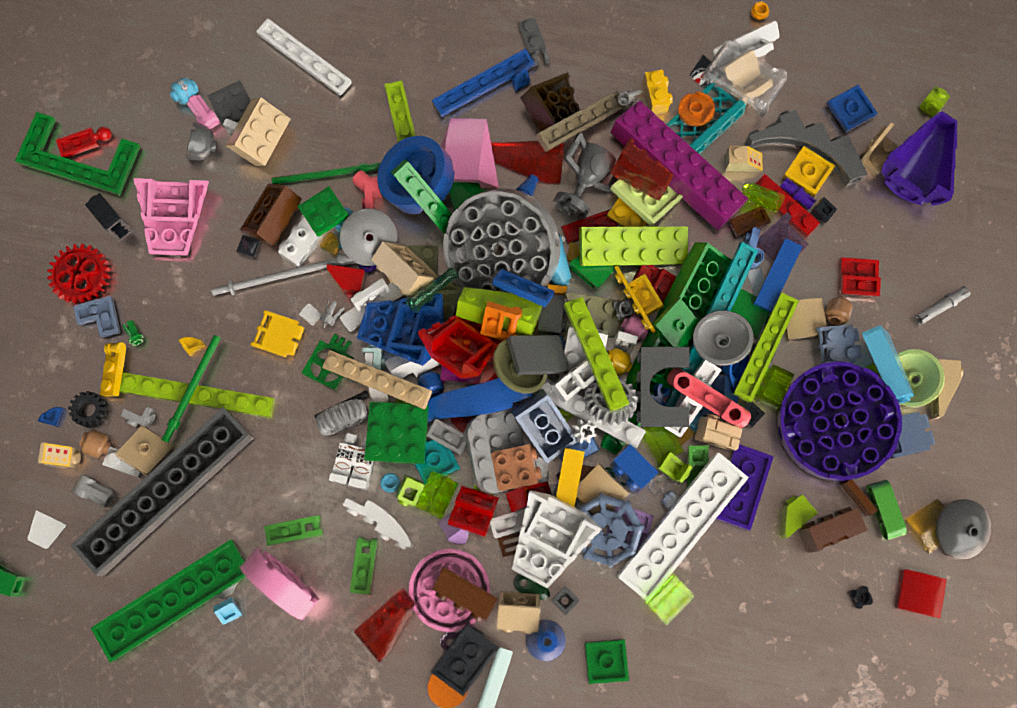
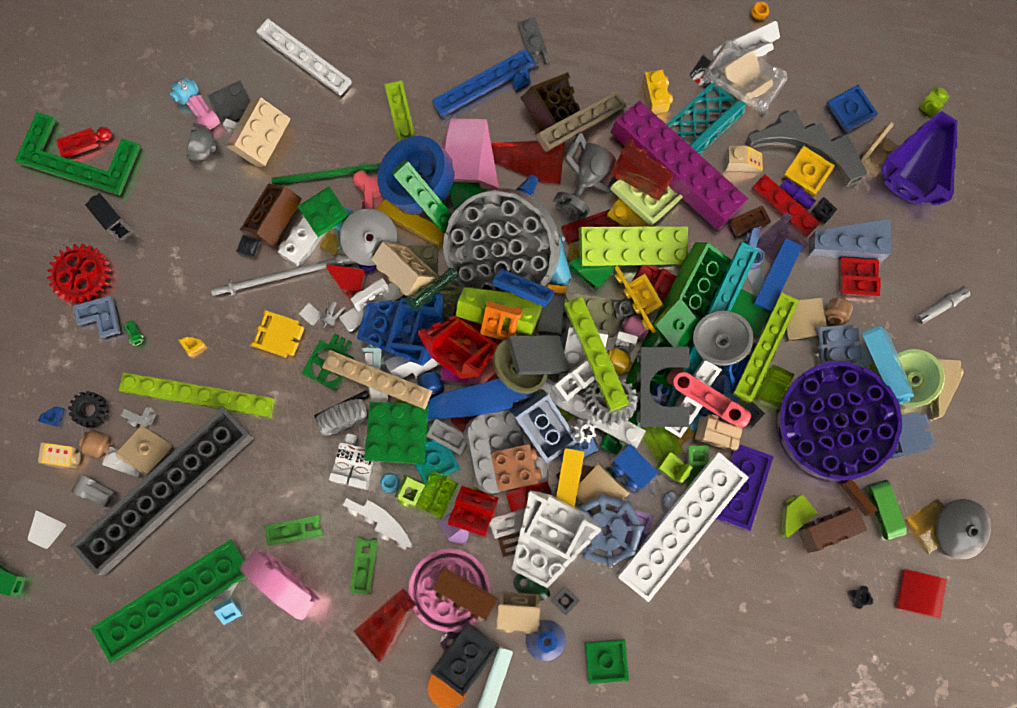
(112, 369): yellow plate -> none
(170, 213): bright pink wedge -> none
(173, 423): green bar -> none
(413, 223): none -> yellow slope
(626, 97): light grey piece -> none
(670, 599): clear neon green plate -> none
(696, 109): orange tile -> none
(763, 196): clear neon green bracket -> none
(859, 241): none -> sand blue wedge

